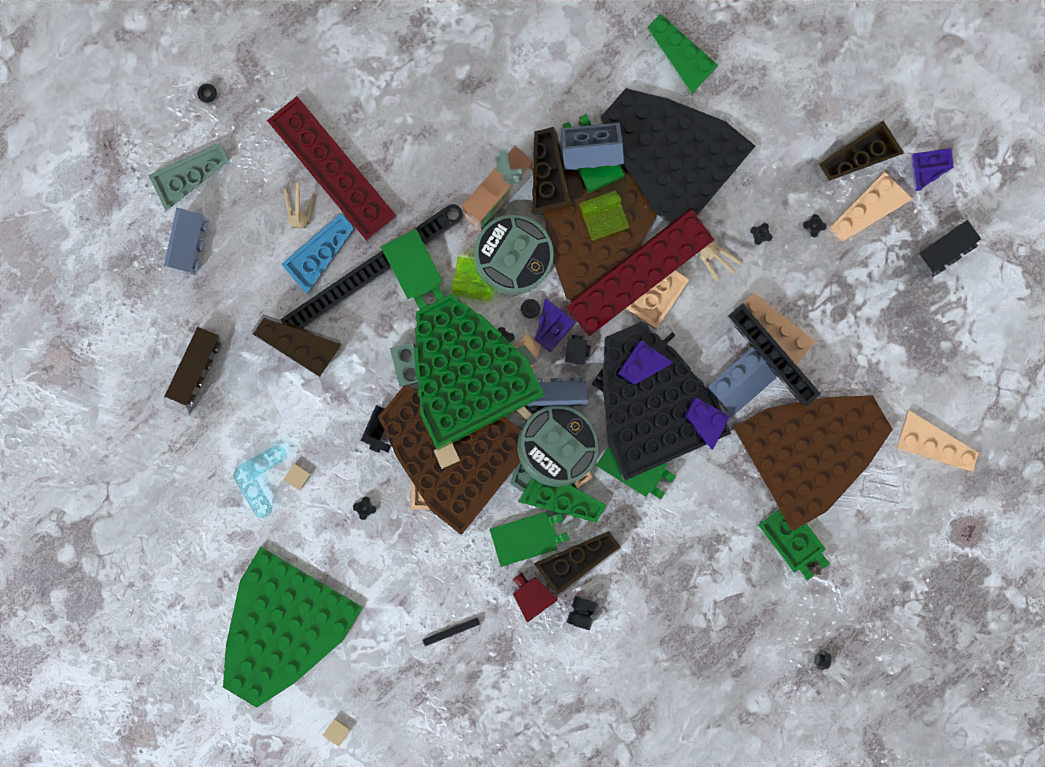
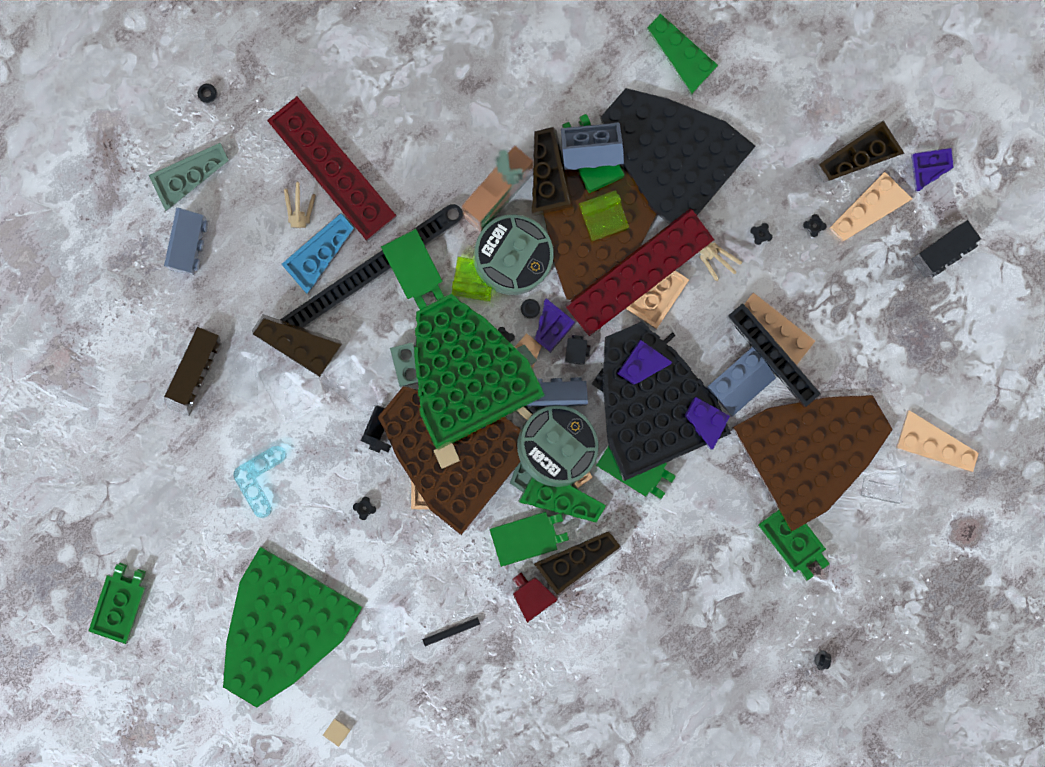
(118, 605): none -> green tile
(297, 476): tan tile -> none
(582, 613): black wheel -> none

